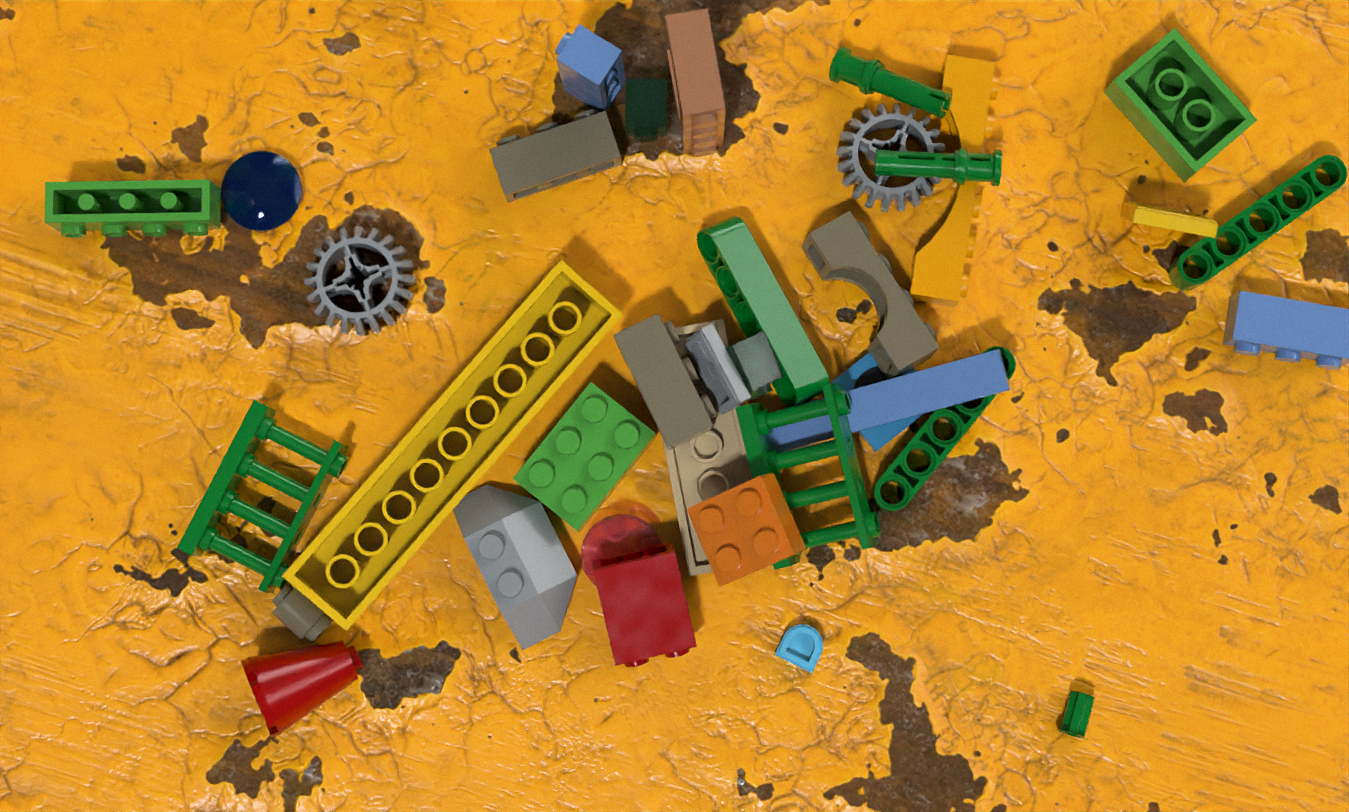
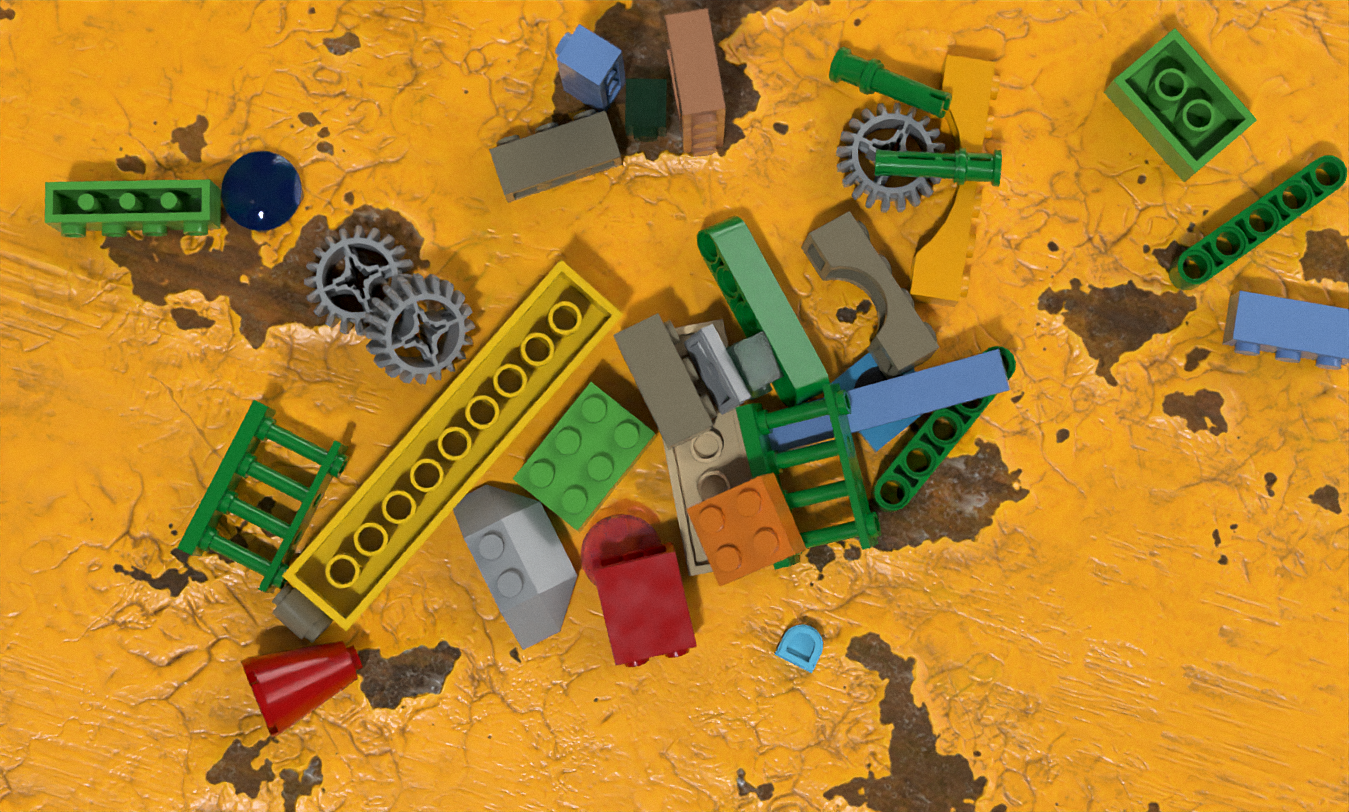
(450, 321): none -> light grey gear
(1077, 714): green piece -> none
(1169, 219): yellow tile -> none

